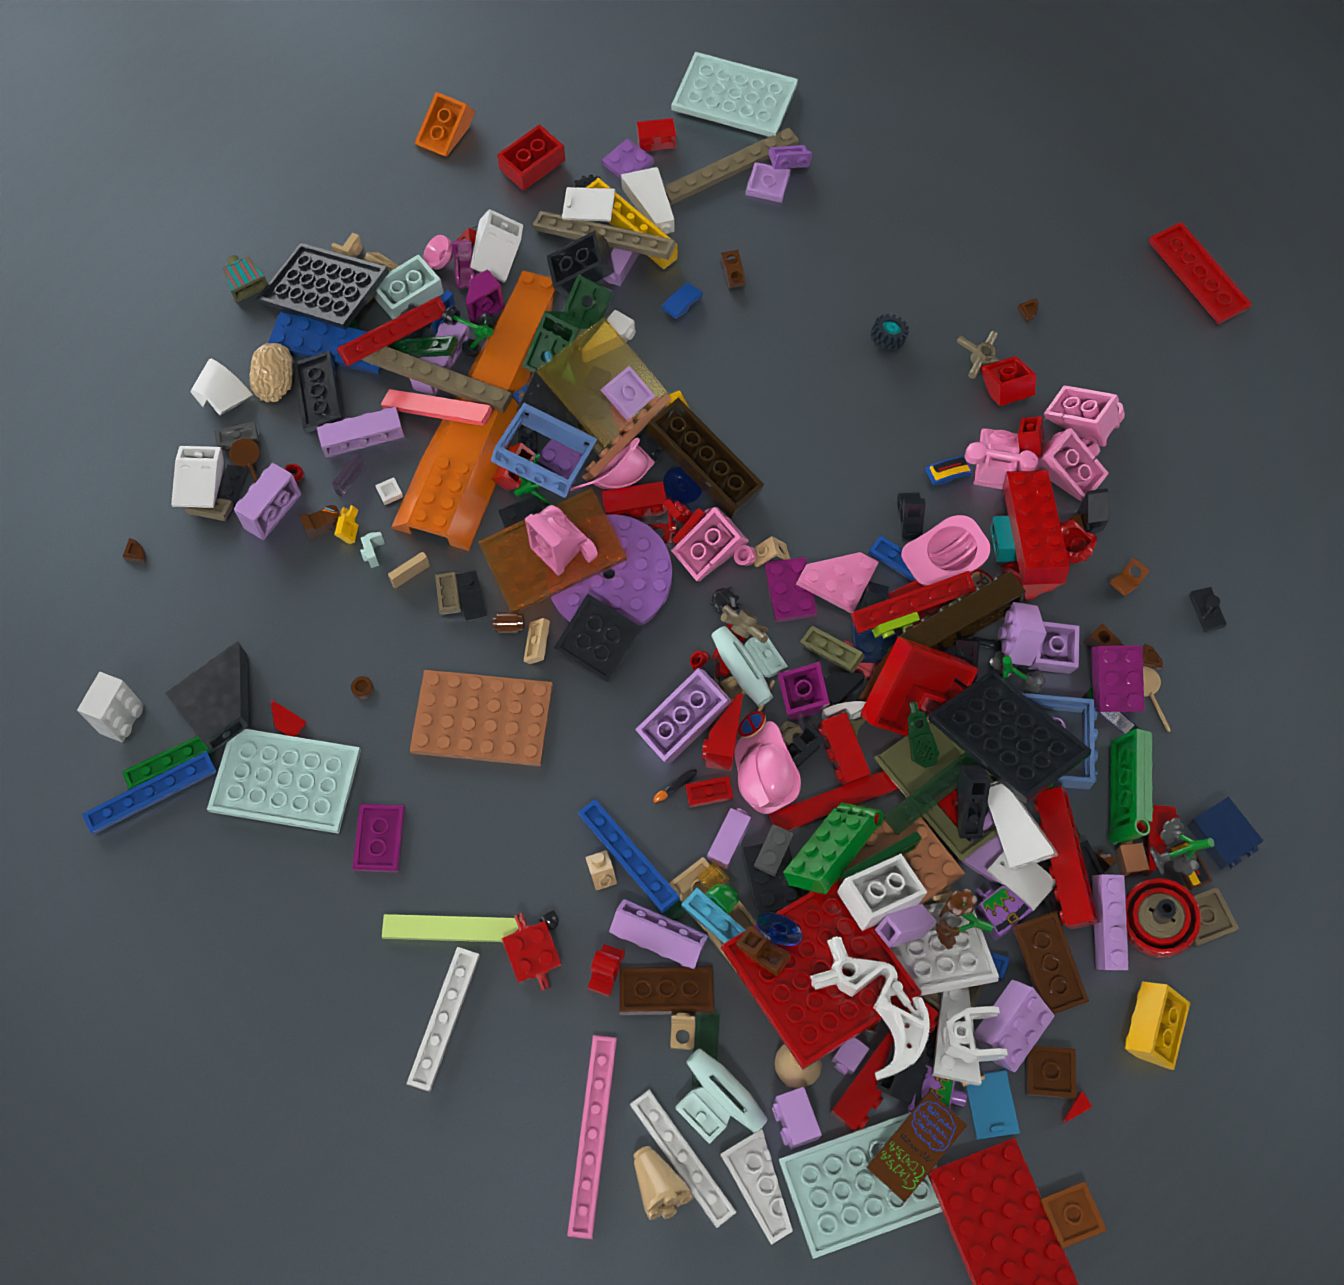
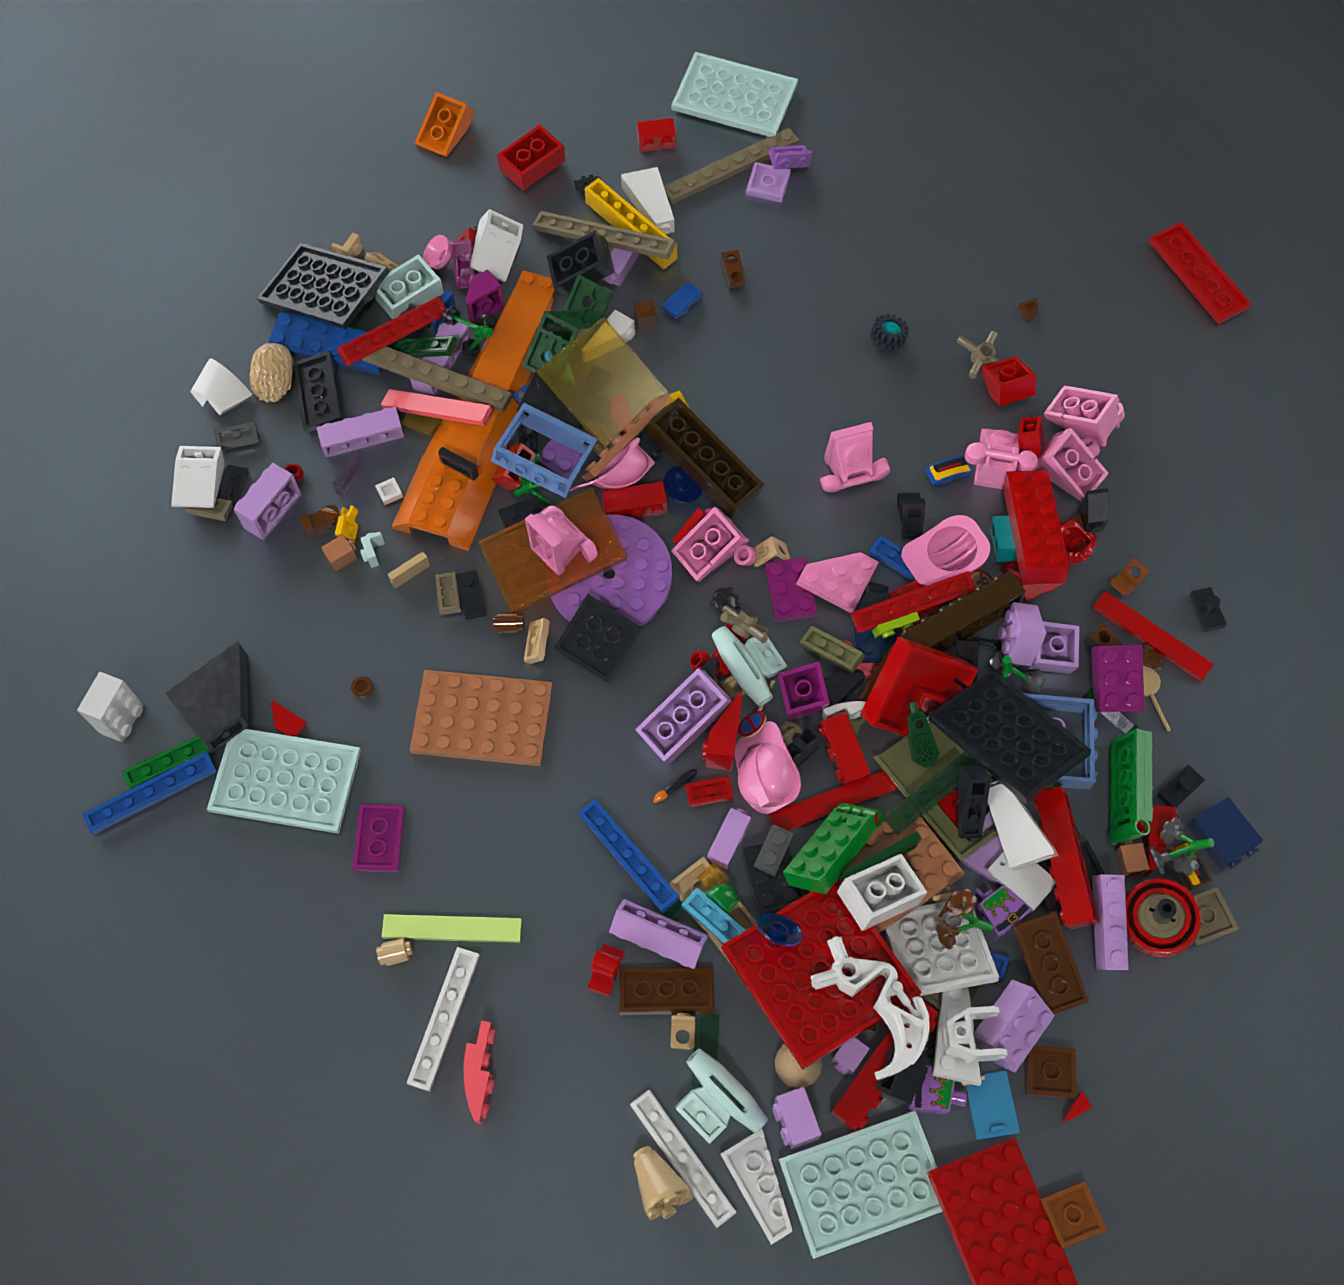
(134, 551): reddish brown tile -> none
(243, 277): olive torso -> none
(245, 453): reddish brown piece -> none
(339, 552): none -> nougat brick
(394, 952): none -> tan brick
(421, 424): none -> clear yellow piece
(458, 463): none -> black tile
(476, 1080): none -> coral slope
(532, 951): red plate -> none
(551, 919): black hinge -> none
(588, 204): white container -> none
(592, 1138): bright pink tile -> none
(601, 870): tan bracket -> none
(627, 159): medium lavender plate -> none
(628, 393): lavender tile -> none
(645, 316): none -> reddish brown brick
(668, 528): red bracket -> none
(678, 511): red plate -> none
(763, 951): reddish brown slope -> none
(850, 459): none -> bright pink piece
(905, 925): lavender brick -> none
(916, 1146): reddish brown tile -> none
(1105, 861): reddish brown tile -> none
(1152, 635): none -> red tile
(1157, 1024): yellow slope -> none
(1181, 787): none -> black tile

